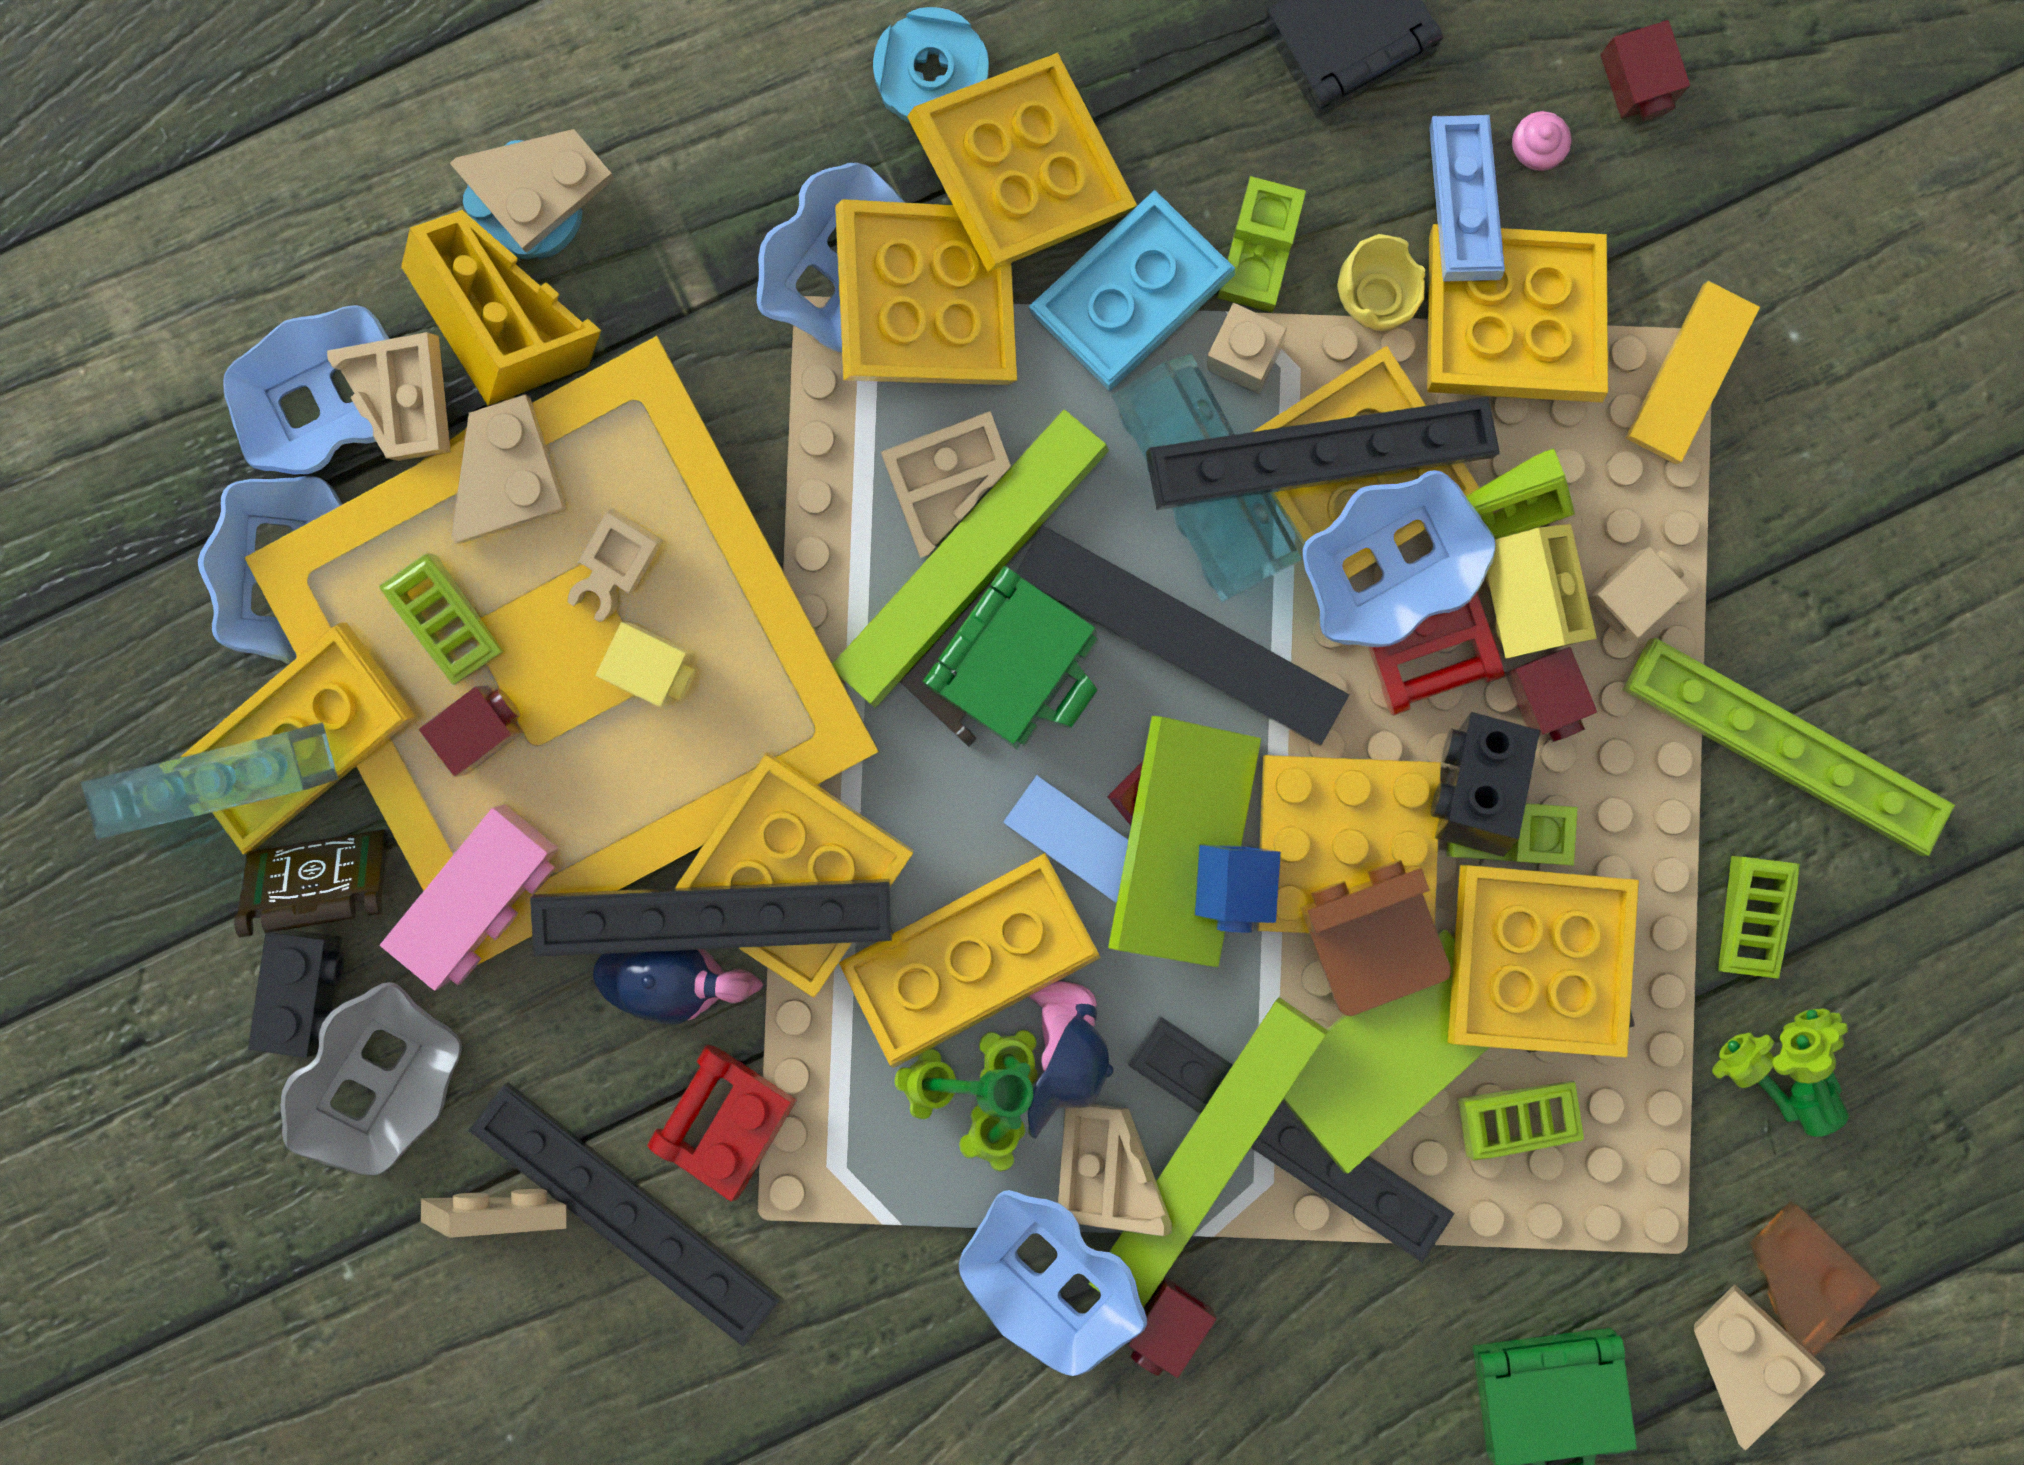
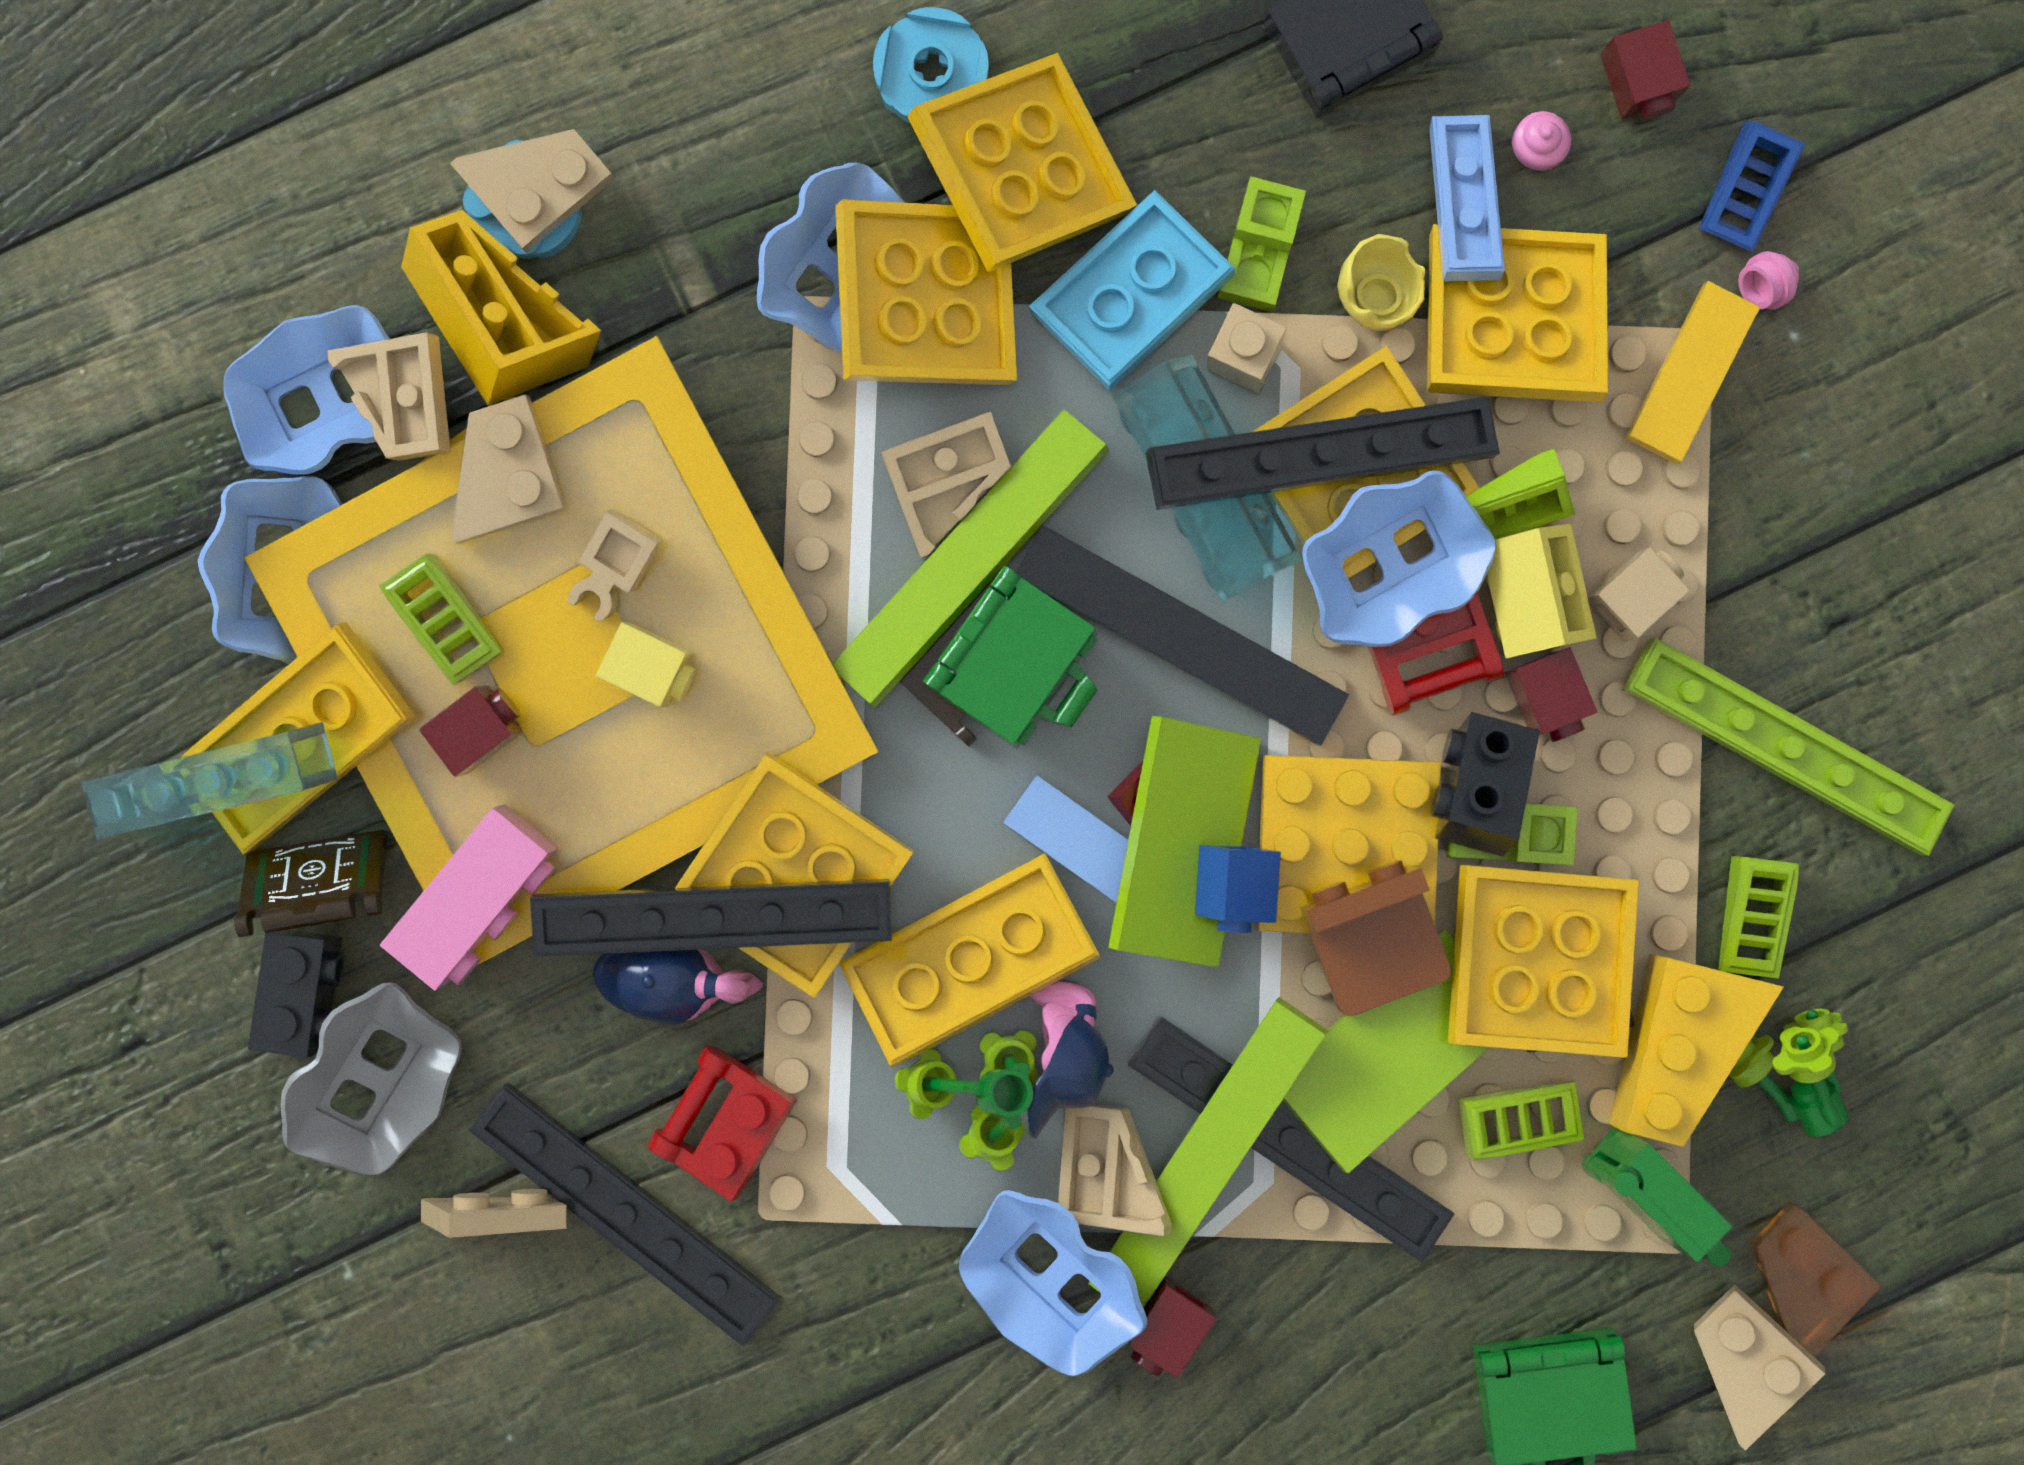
(1659, 1196): none -> green piece
(1684, 1045): none -> yellow wedge
(1769, 280): none -> bright pink plate
(1788, 152): none -> blue slope

